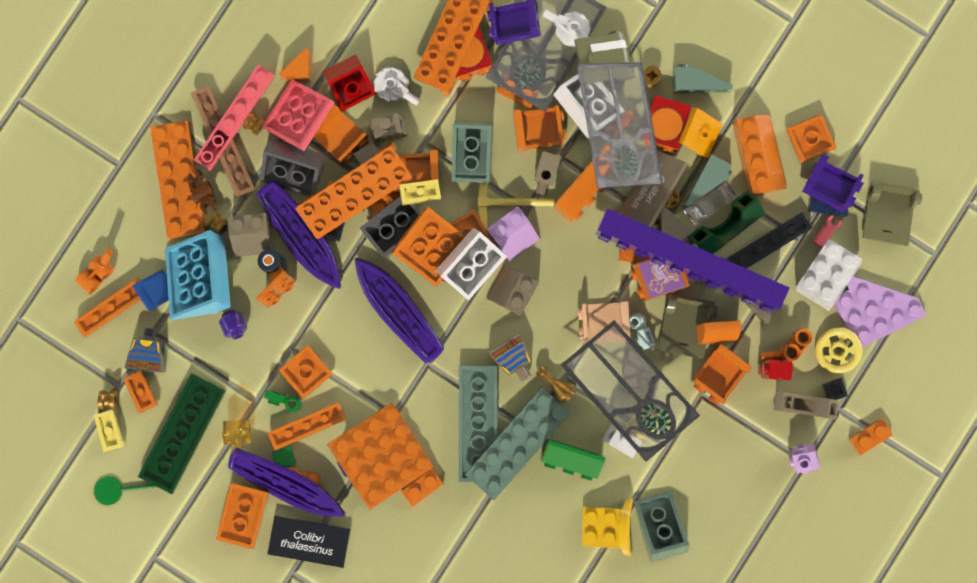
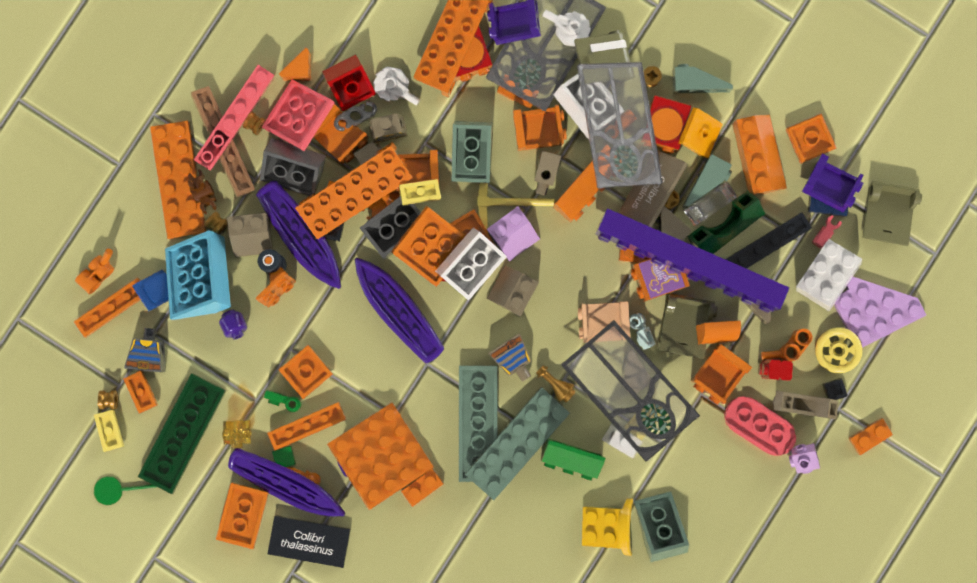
(361, 110): none -> dark grey piece
(760, 425): none -> coral tile

